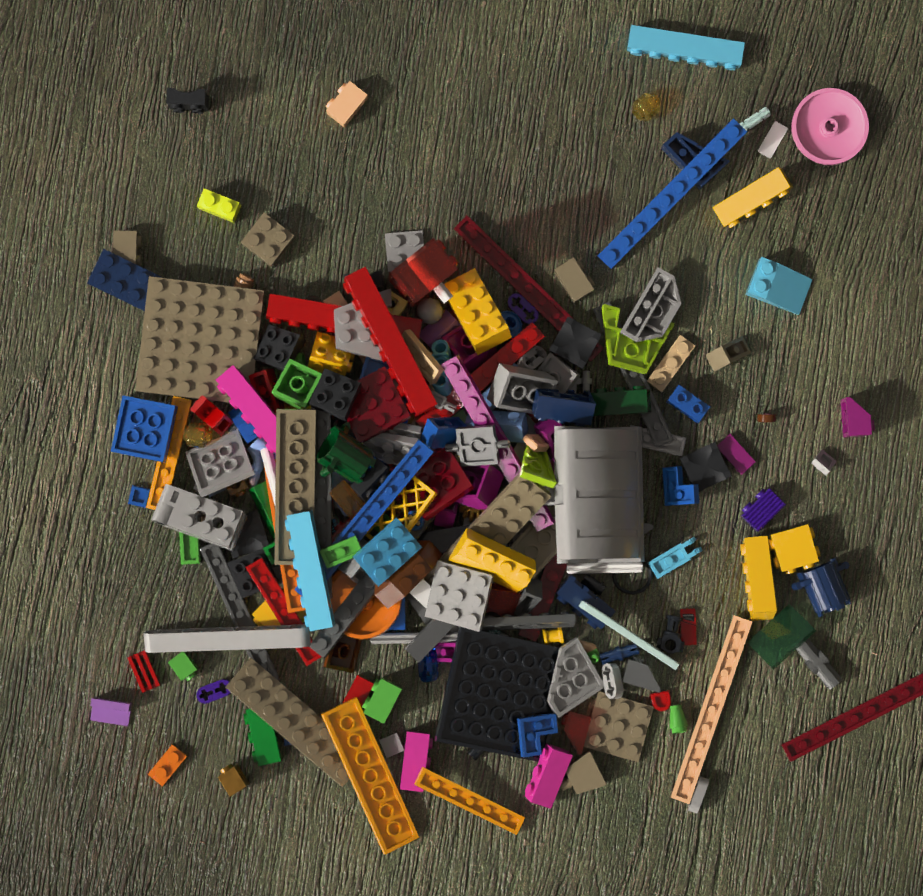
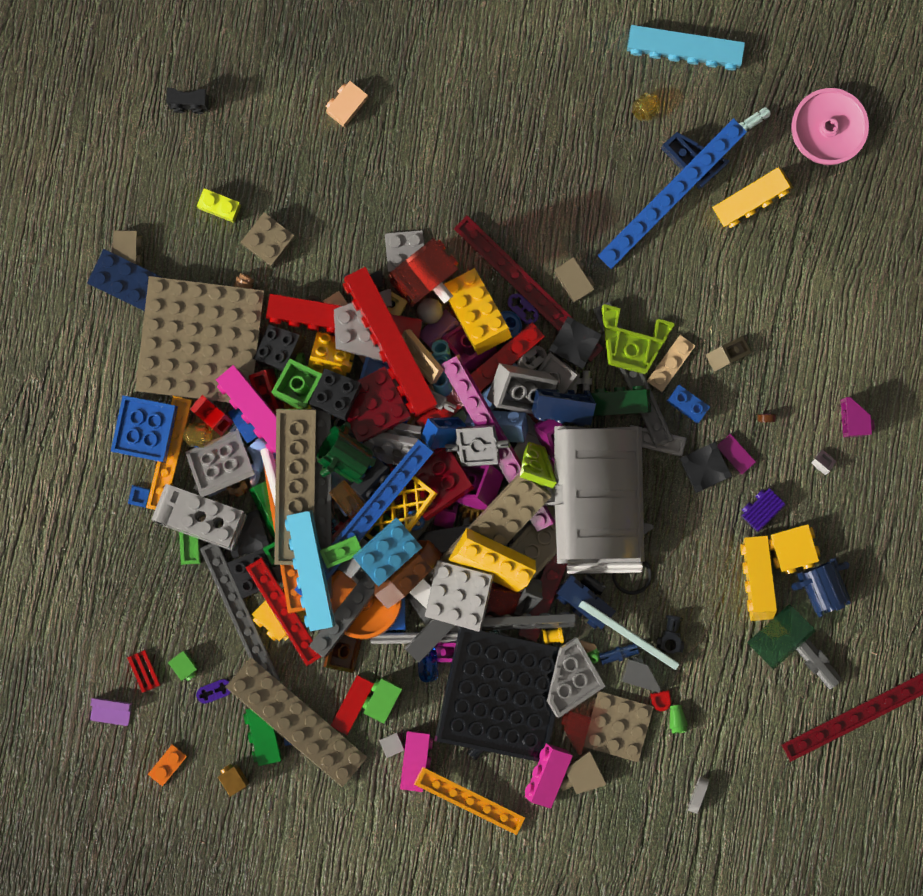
(227, 638): light grey beam -> none
(370, 775): light orange plate -> none
(530, 730): blue plate -> none
(535, 442): light nougat tile -> none
(612, 681): light grey beam -> none
(654, 308): light grey wedge -> none
(672, 558): medium azure hinge -> none
(674, 491): blue plate -> none
(688, 626): red sticker -> none
(711, 709): light nougat plate -> none
(772, 139): white sticker -> none
(778, 286): medium azure slope -> none

